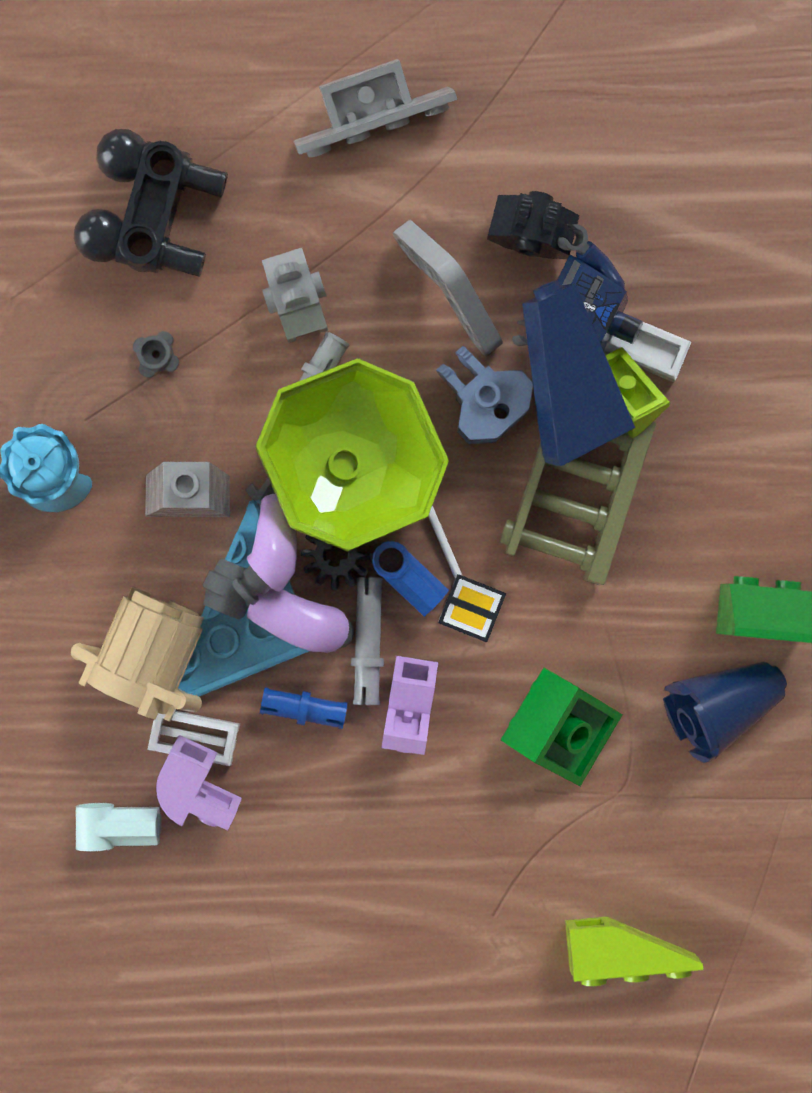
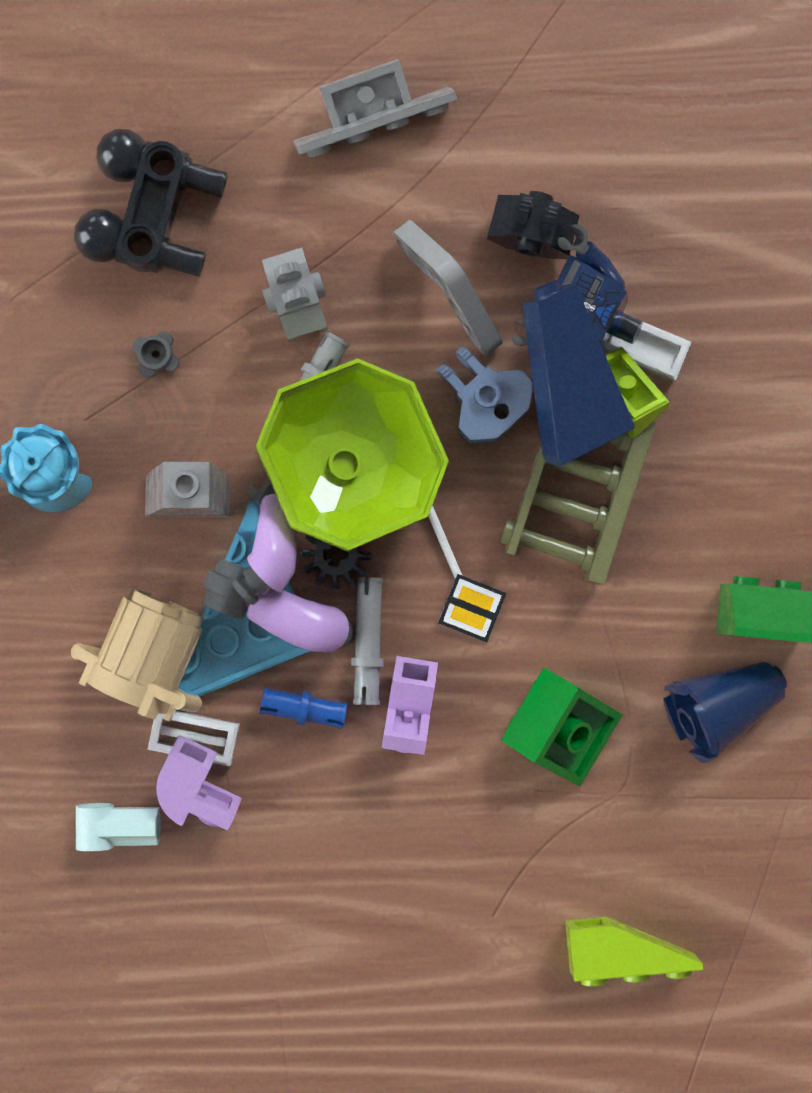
(411, 579): blue piece -> none

